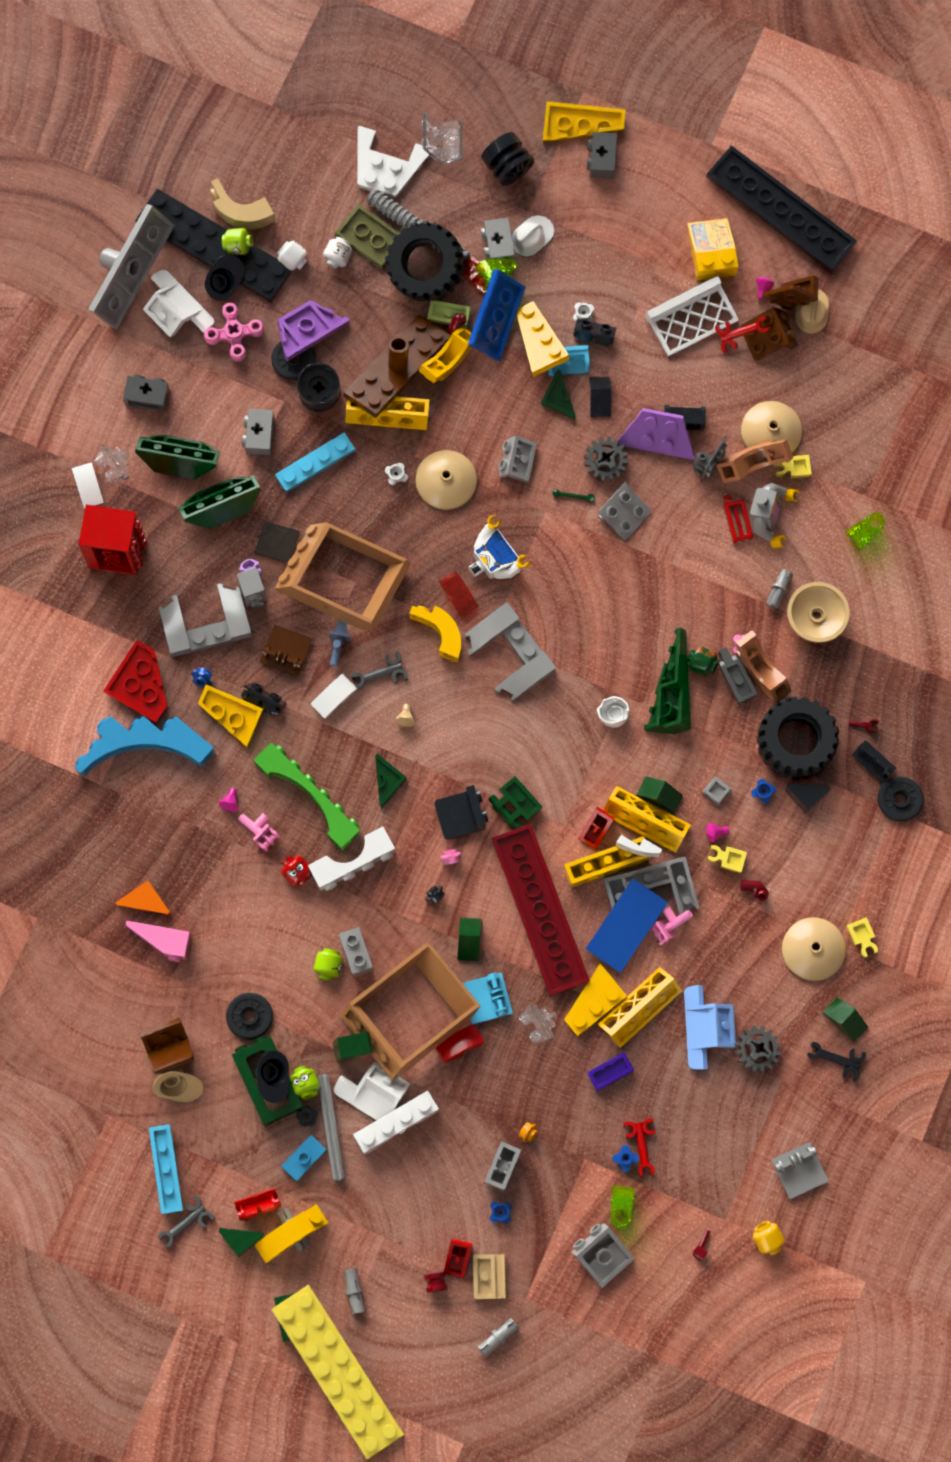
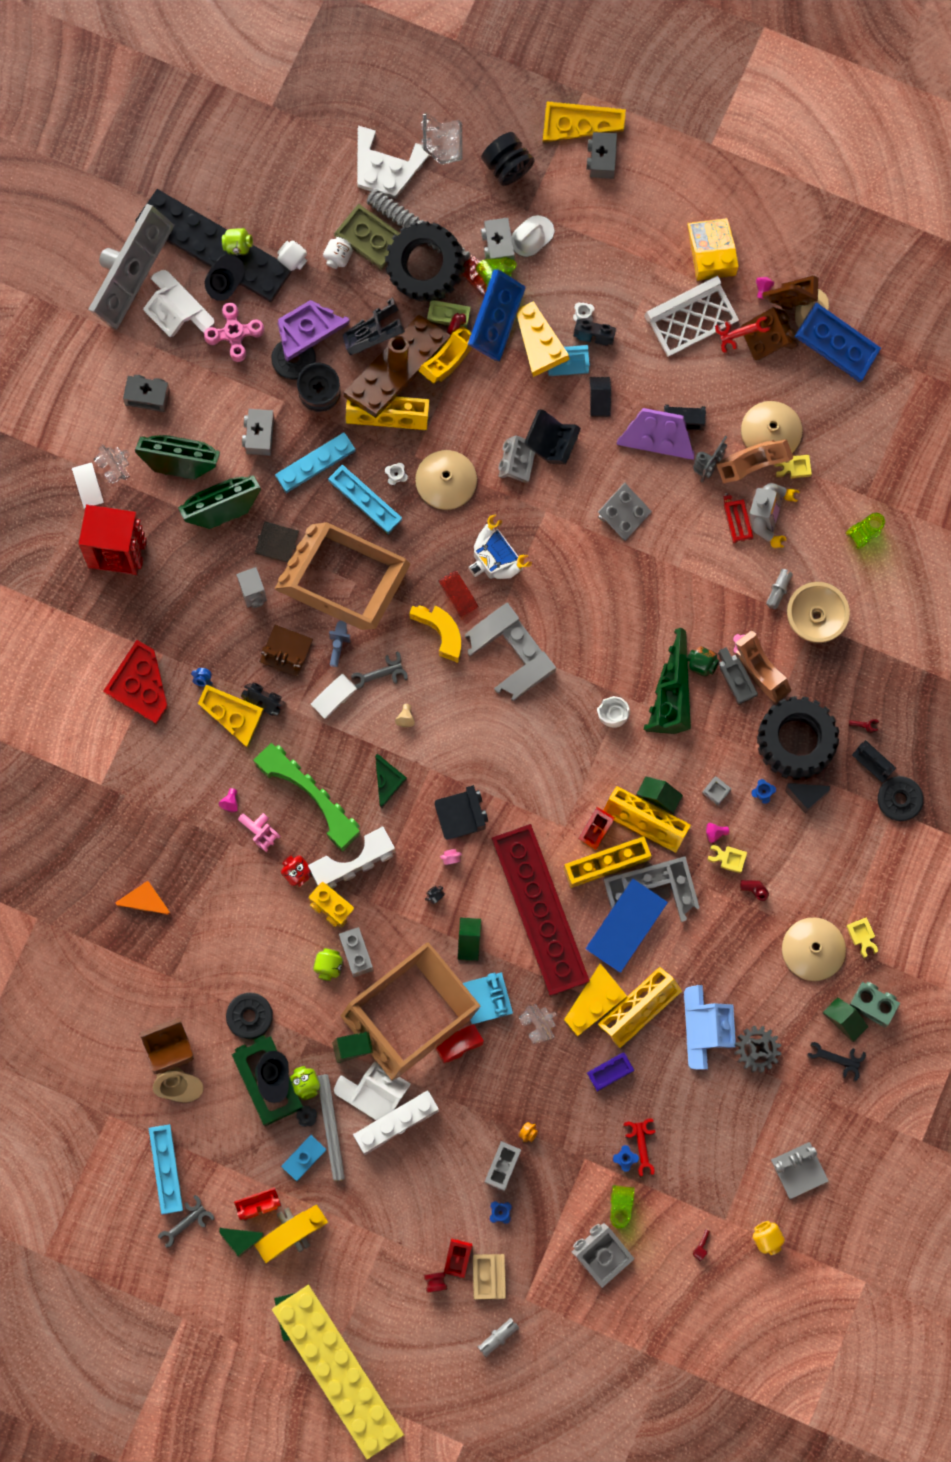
(116, 739): dark azure arch -> none
(167, 941): bright pink slope -> none
(184, 642): light grey wedge -> none
(240, 215): tan arch -> none
(249, 564): lavender plate -> none
(331, 904): none -> yellow bracket
(354, 1291): light grey pin -> none
(365, 499): none -> medium azure plate
(371, 332): none -> black wing
(519, 798): dark green plate -> none
(551, 438): none -> black bracket
(557, 397): dark green tile -> none
(590, 497): dark green hinge -> none
(595, 467): dark grey gear -> none
(645, 849): white slope -> none
(664, 930): bright pink arm -> none
(781, 208): black plate -> none
(837, 342): none -> blue tile
(871, 1010): none -> sand green brick

